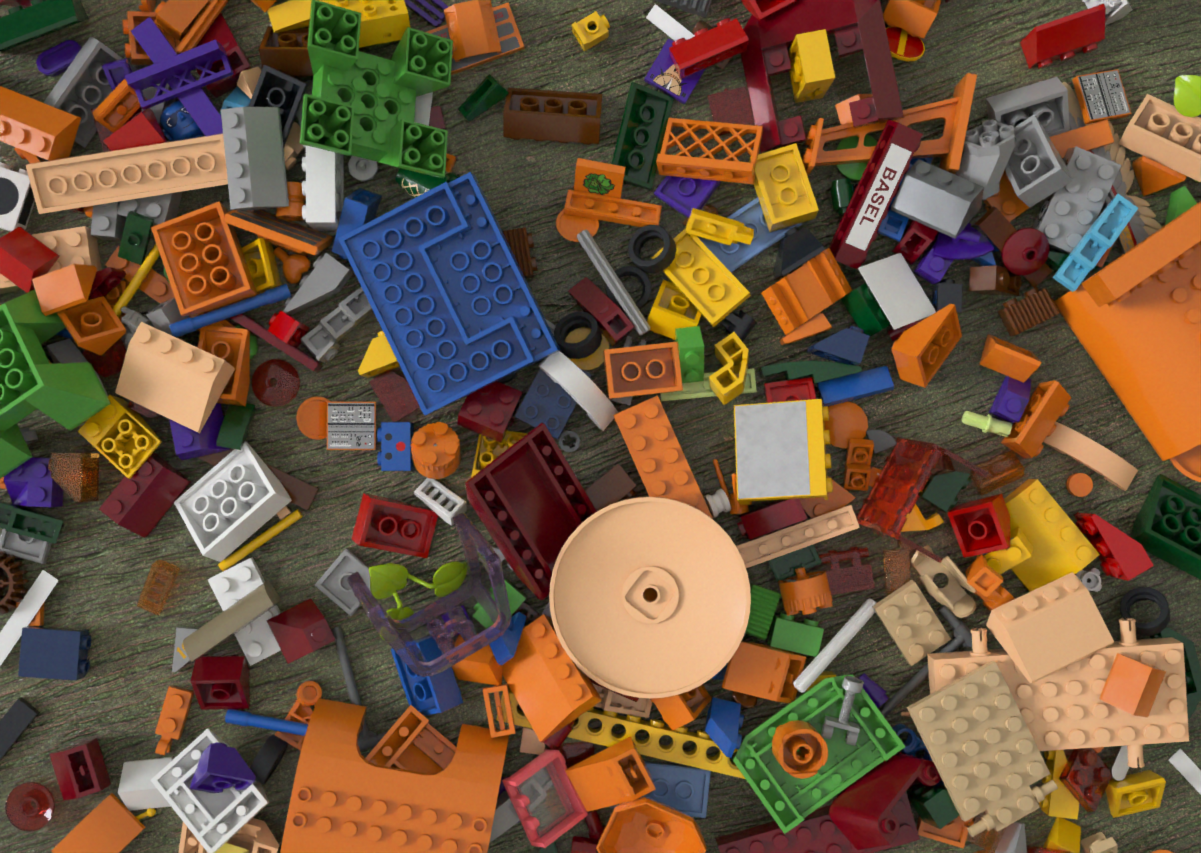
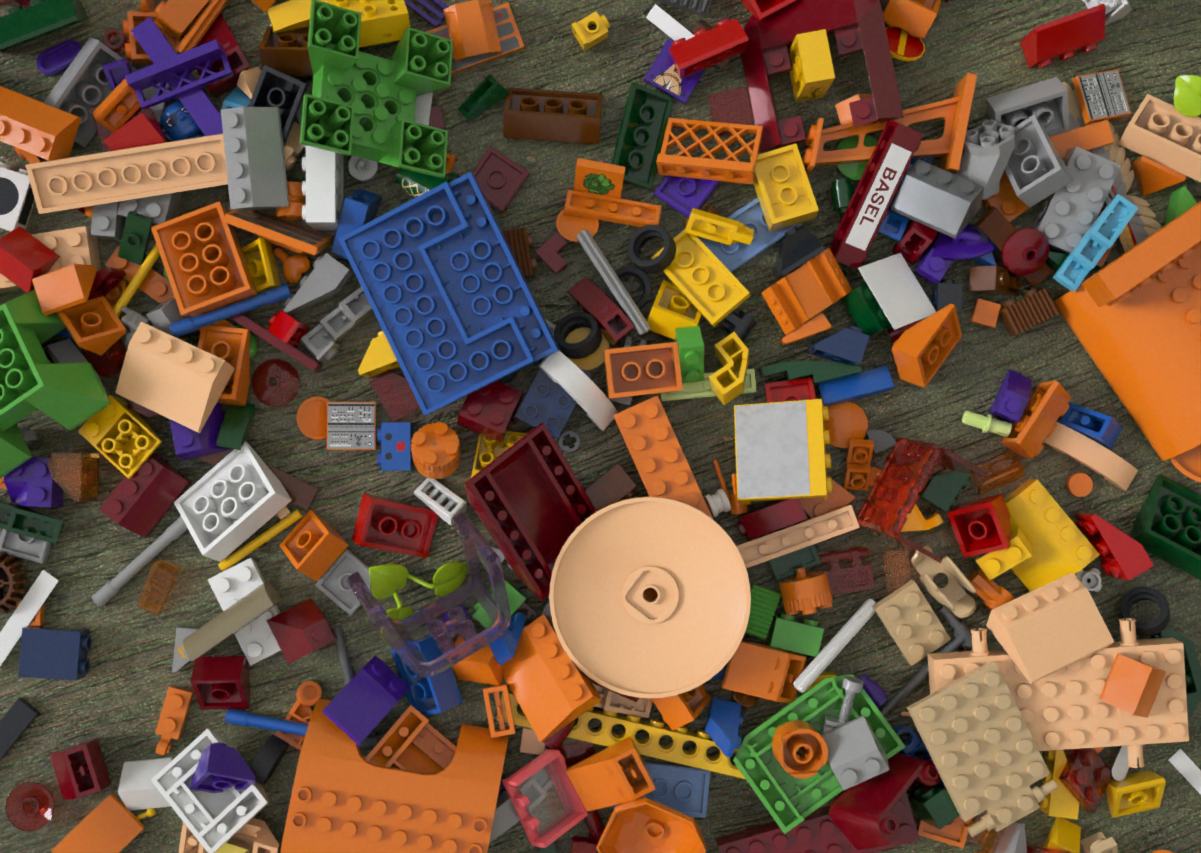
(109, 34): none -> clear red bush
(112, 587): none -> light grey piece
(313, 546): none -> orange slope
(366, 699): none -> dark purple slope
(499, 178): none -> dark red tile
(549, 253): none -> dark red piece
(855, 752): none -> light grey slope
(982, 576): orange panel -> none
(985, 313): none -> orange tile
(1008, 359): orange slope -> none
(1092, 424): none -> blue slope

